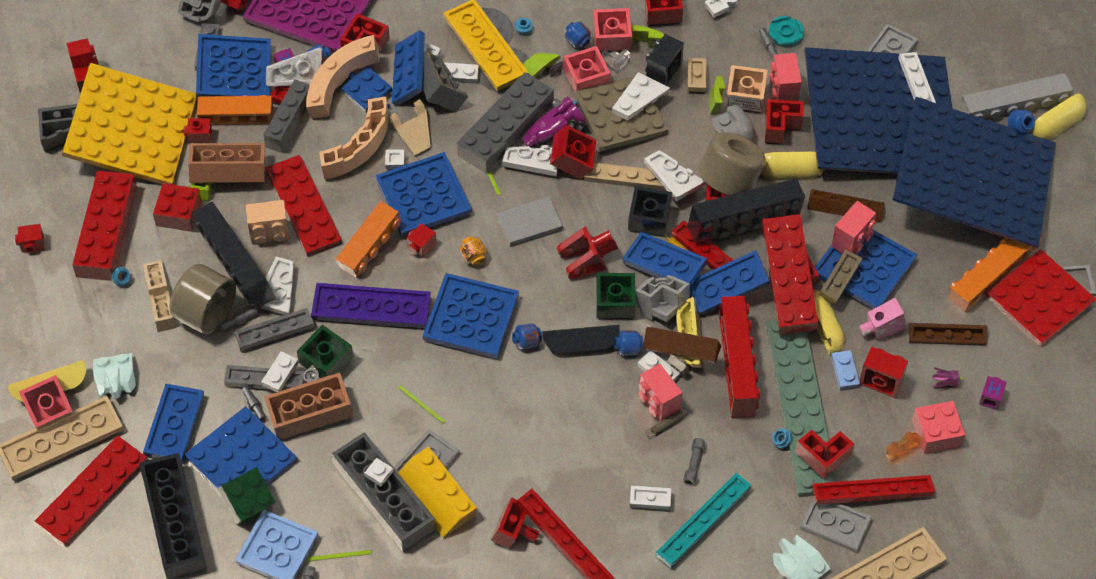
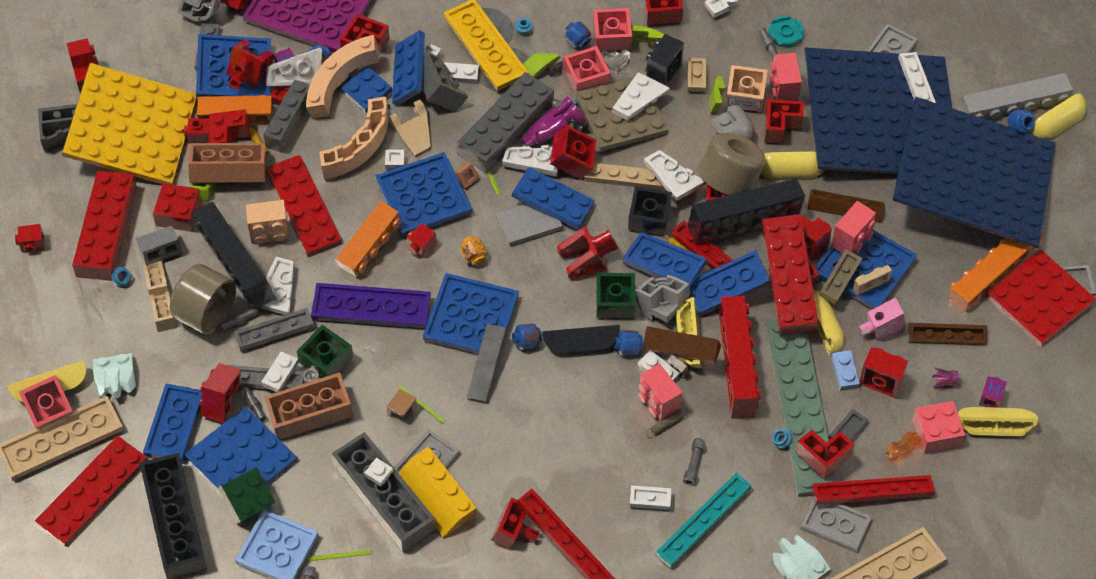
(159, 245): none -> dark grey brick
(218, 392): none -> red brick
(228, 126): none -> red brick
(247, 67): none -> red piece
(256, 139): none -> yellow piece
(401, 404): none -> medium nougat panel
(466, 174): none -> nougat tile
(486, 363): none -> dark grey tile
(553, 198): none -> blue plate
(817, 236): none -> red brick
(851, 425): none -> dark grey tile
(875, 278): none -> tan plate
(997, 421): none -> light yellow brick

